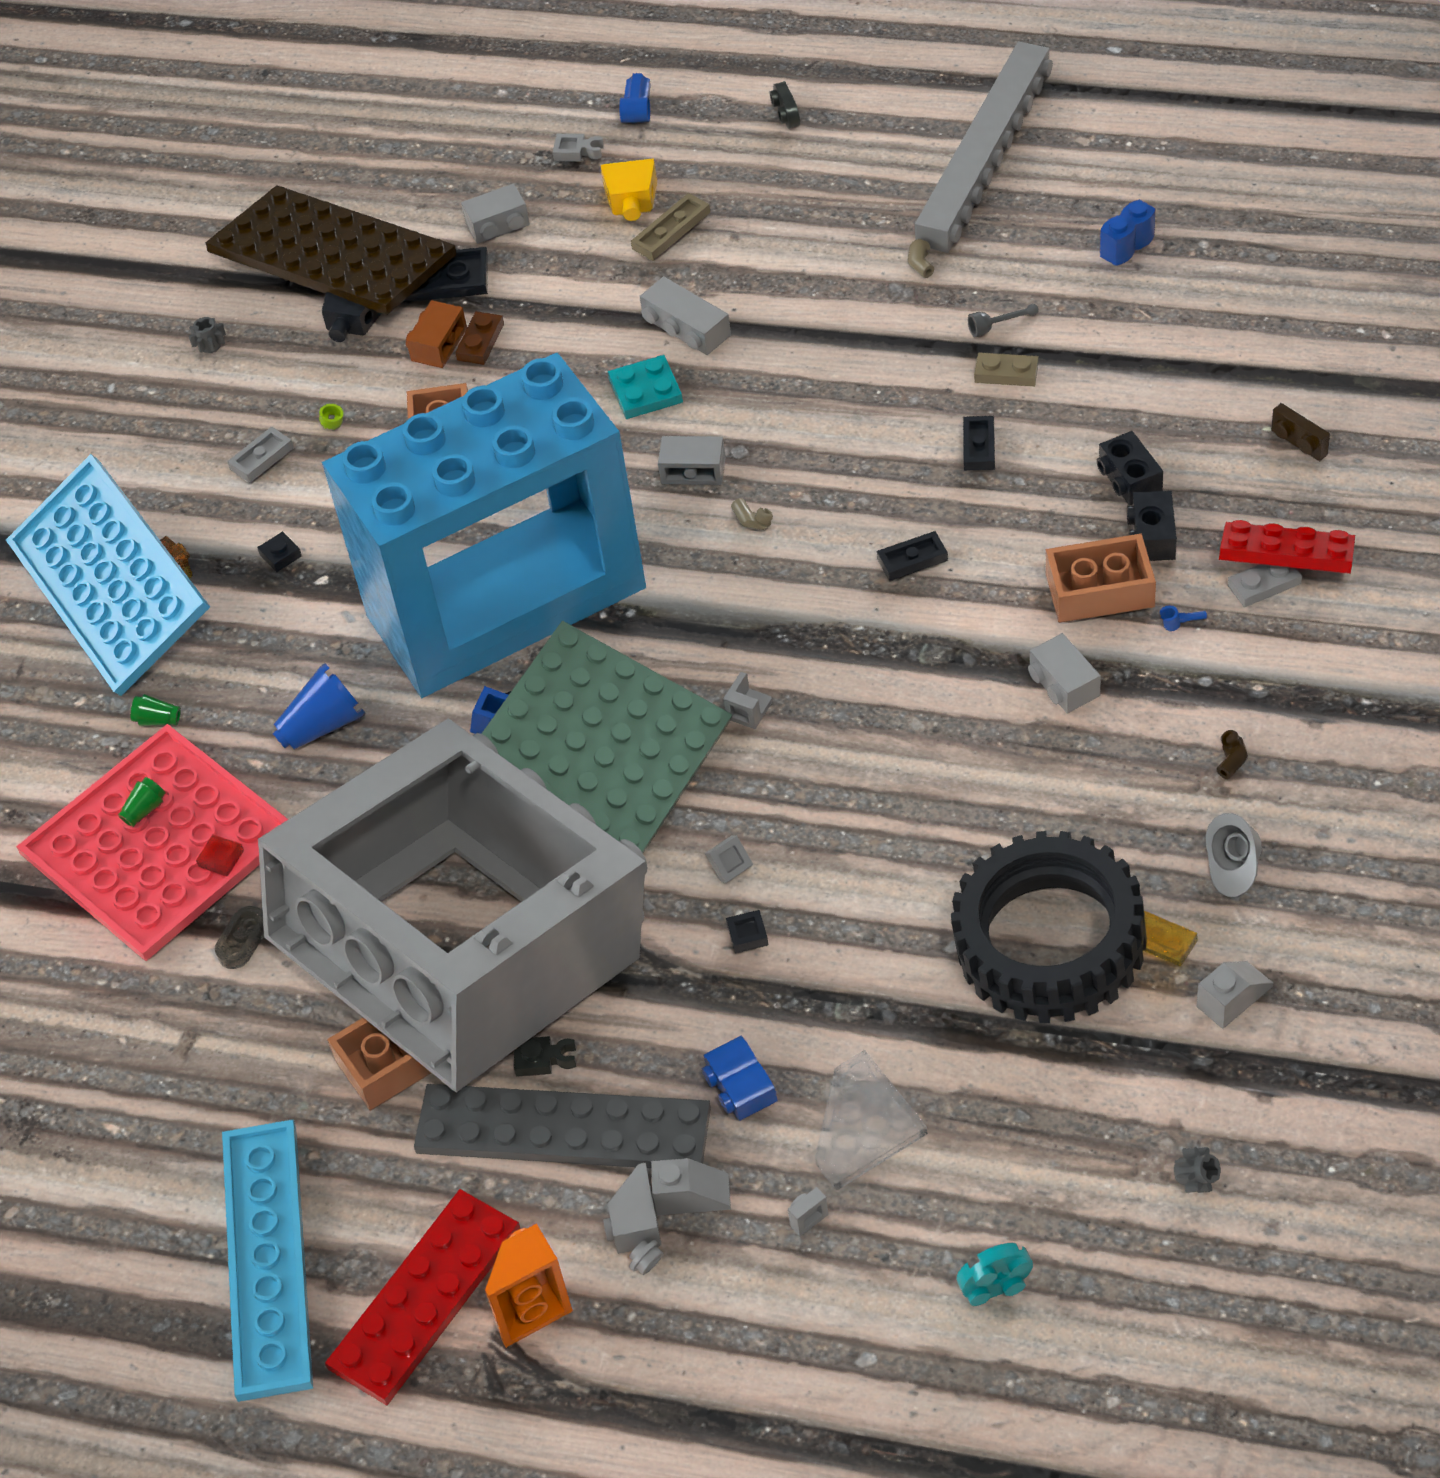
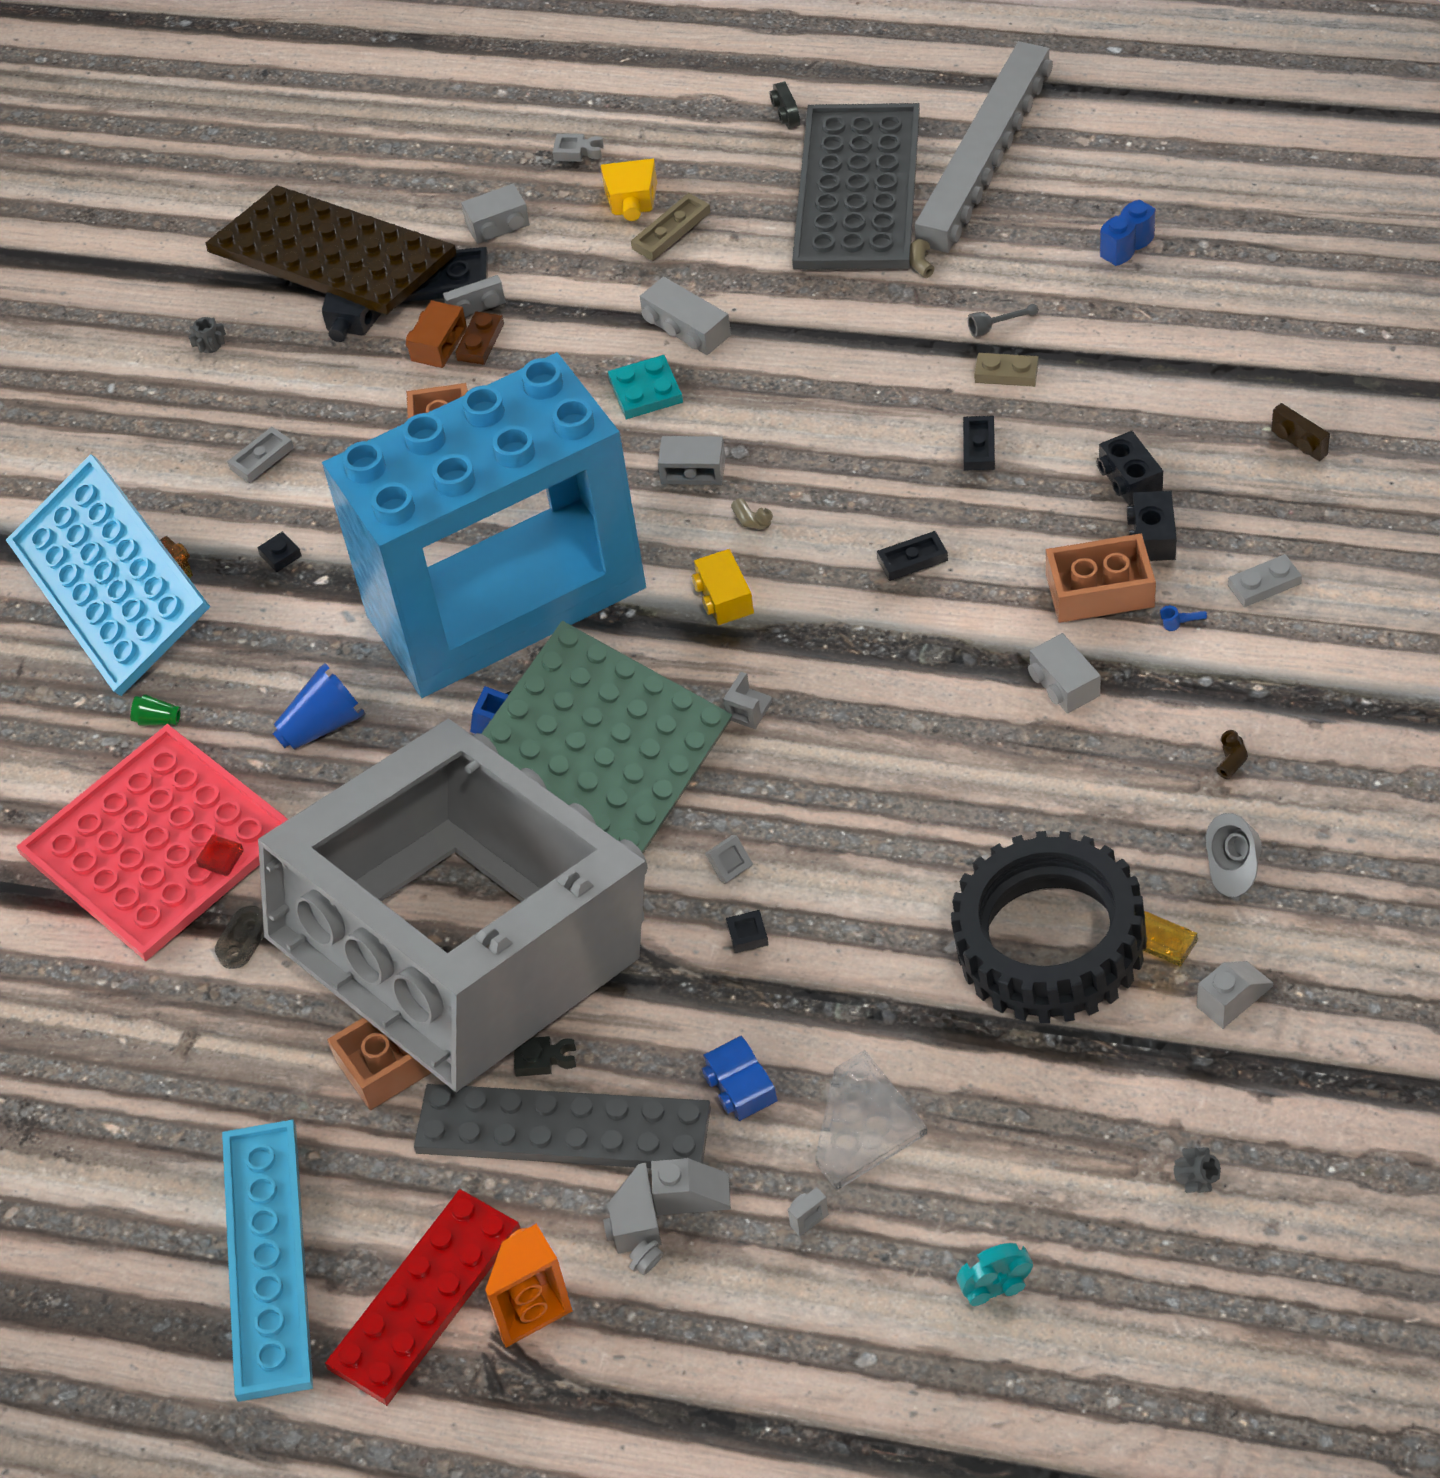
(142, 801): green cone -> none
(331, 409): lime hinge -> none
(477, 296): none -> light grey plate
(636, 102): blue piece -> none
(723, 587): none -> yellow brick
(857, 187): none -> dark grey plate
(1287, 546): red plate -> none

